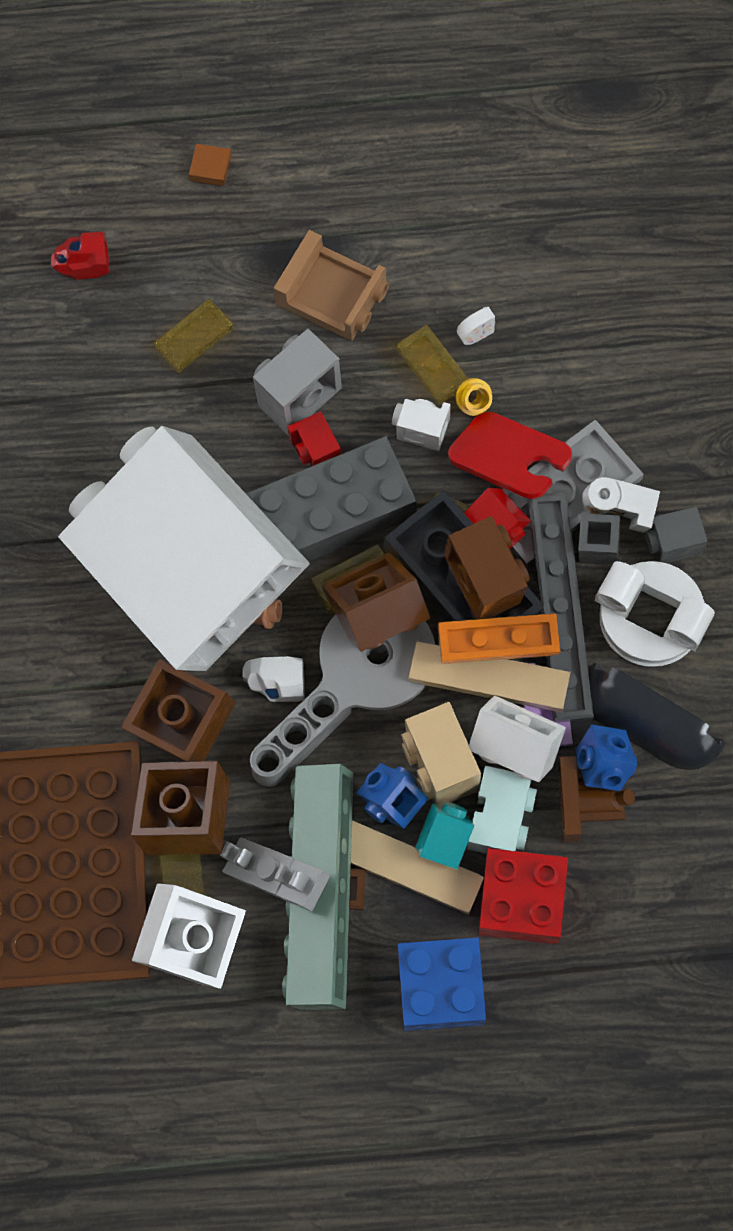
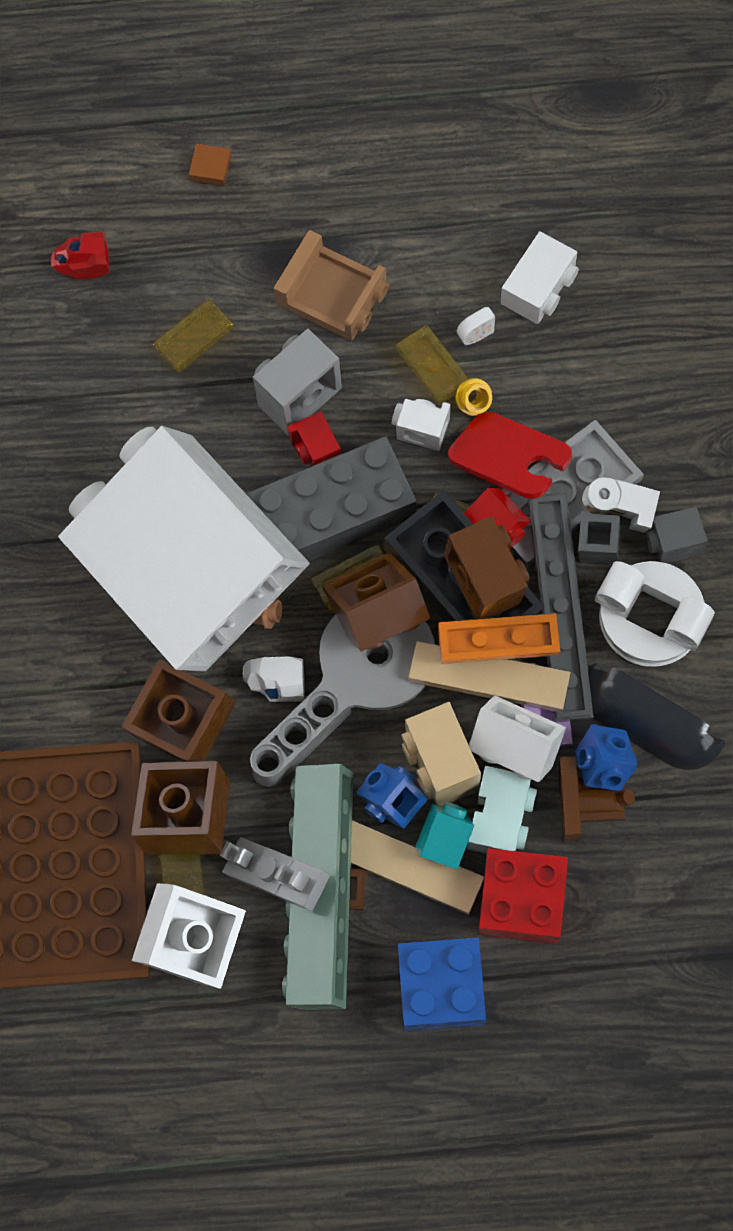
(539, 278): none -> white brick

